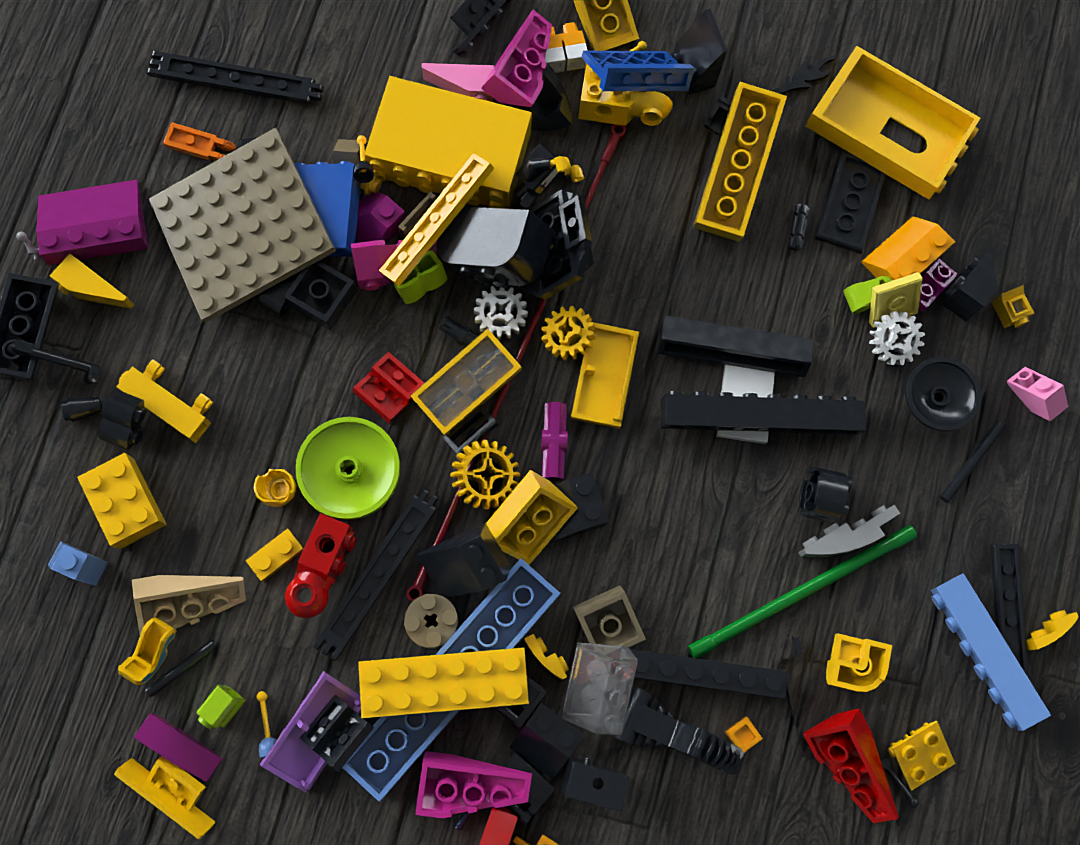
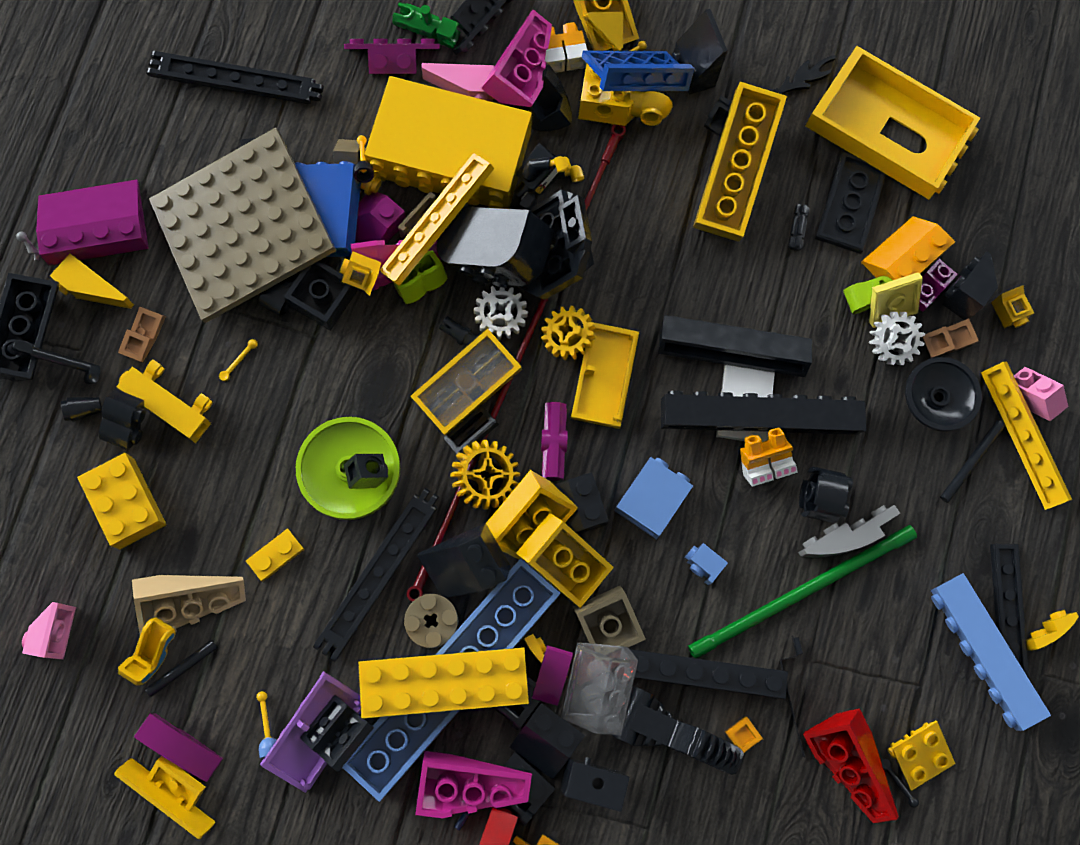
(49, 632): none -> bright pink slope
(77, 564): medium blue slope -> none
(142, 335): none -> medium nougat slope
(195, 142): orange hinge -> none
(220, 707): lime brick -> none
(225, 375): none -> yellow hinge
(275, 488): yellow hair -> none
(317, 568): red brick -> none
(360, 271): none -> yellow window
(366, 471): none -> black brick
(388, 387): red slope -> none
(392, 57): none -> magenta bracket
(426, 24): none -> green piece
(552, 675): none -> magenta slope
(565, 560): none -> yellow brick
(608, 26): none -> yellow slope
(654, 497): none -> medium blue brick
(705, 562): none -> medium blue brick
(767, 458): none -> light orange hips
(857, 663): yellow brick -> none
(950, 338): none -> medium nougat slope
(1026, 435): none -> yellow plate

